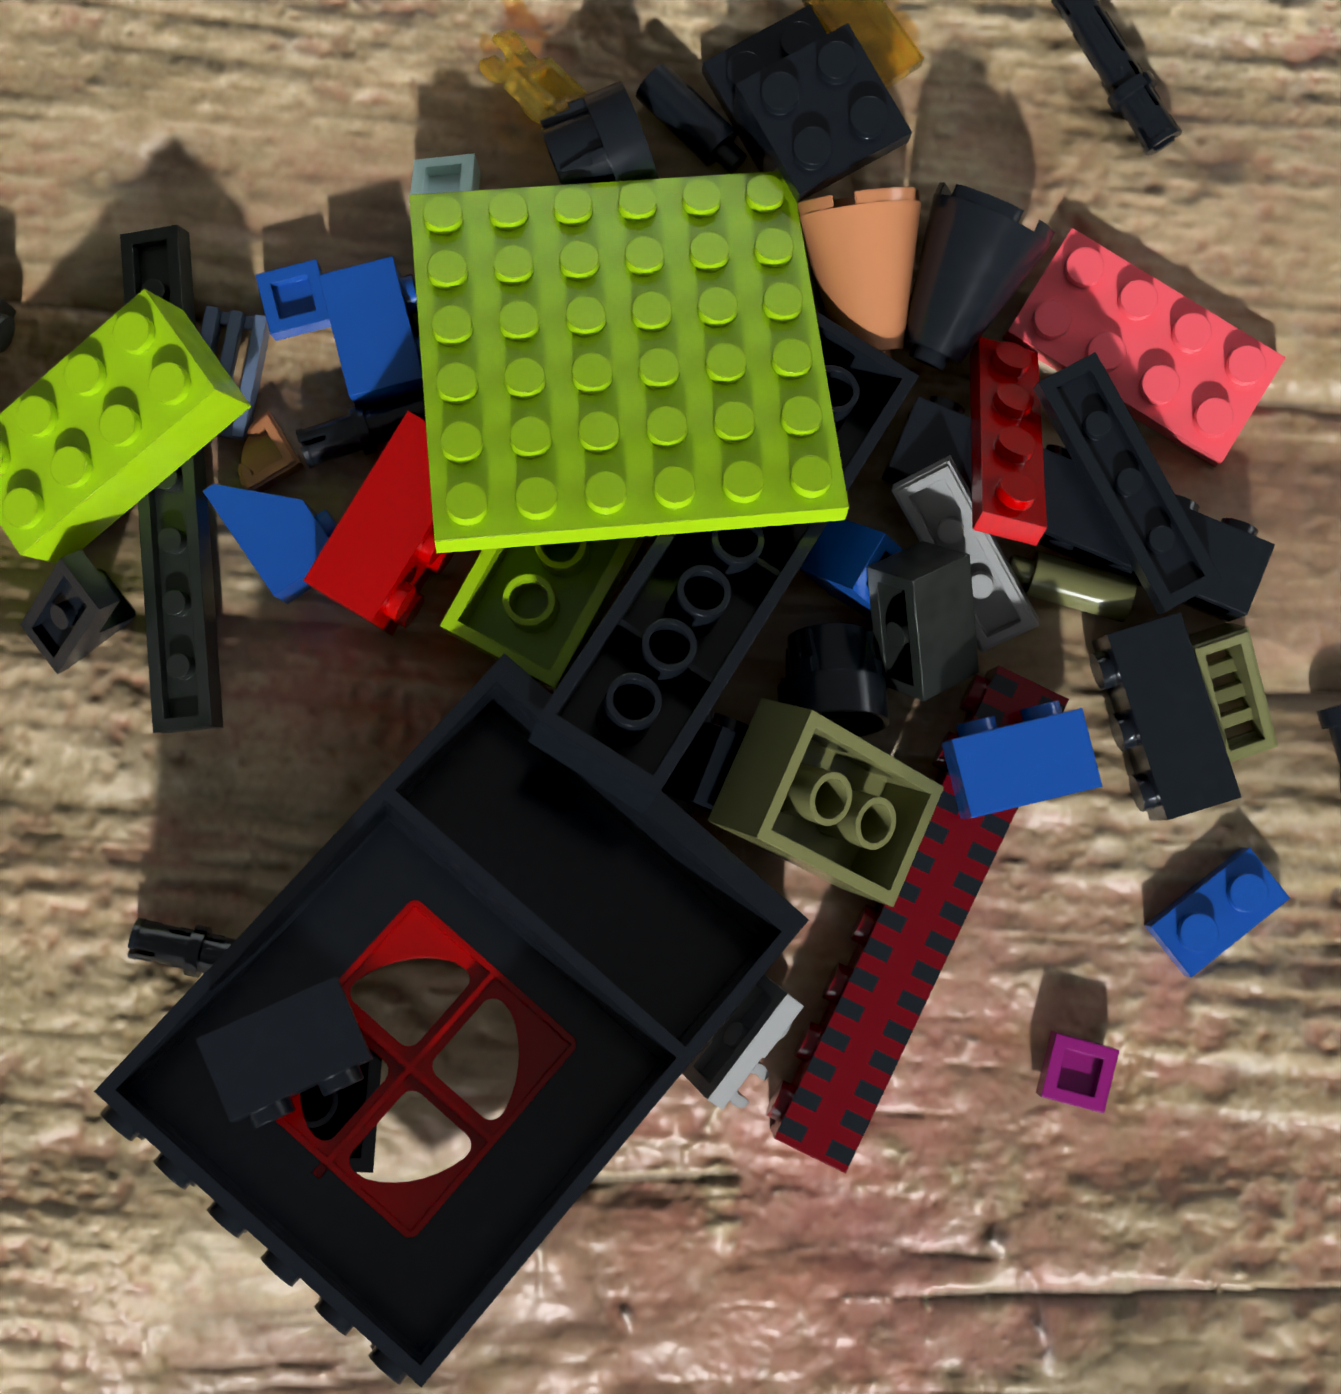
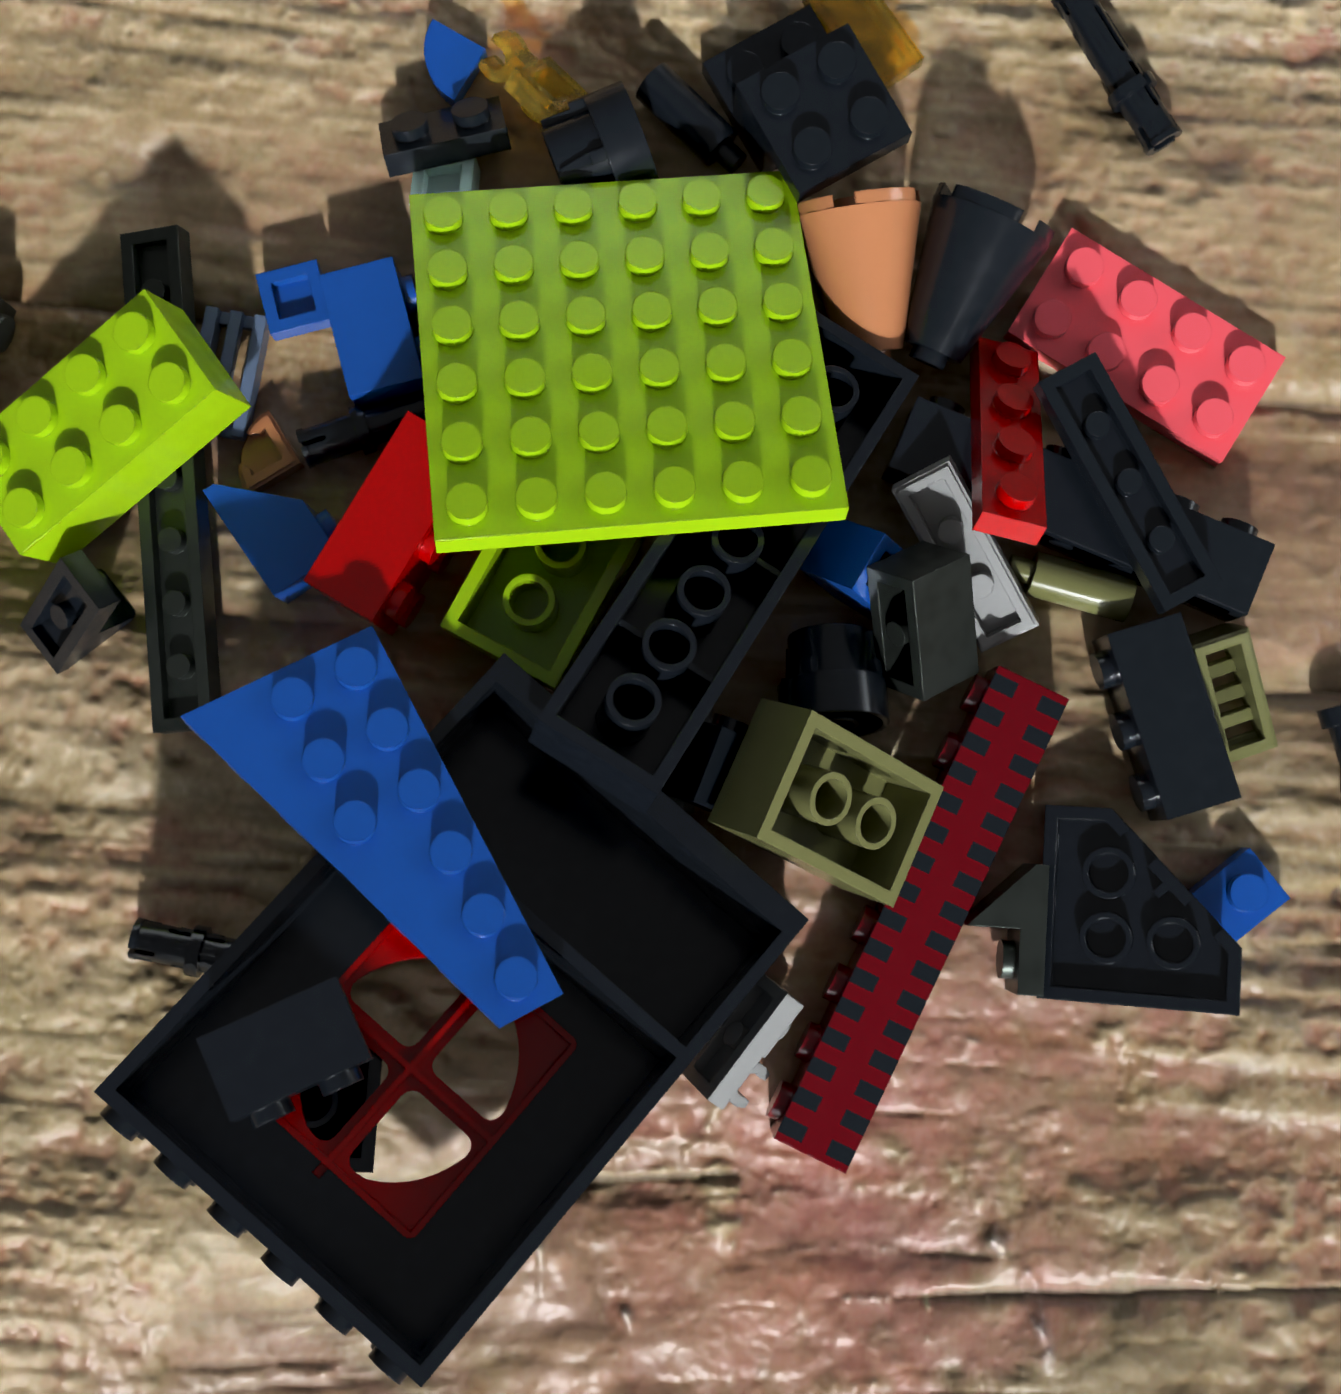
(367, 789): none -> blue wing
(443, 136): none -> black plate
(451, 61): none -> blue tile
(1020, 762): blue brick -> none
(1021, 907): none -> pearl dark grey slope
(1077, 1072): magenta plate -> none
(1127, 924): none -> black plate

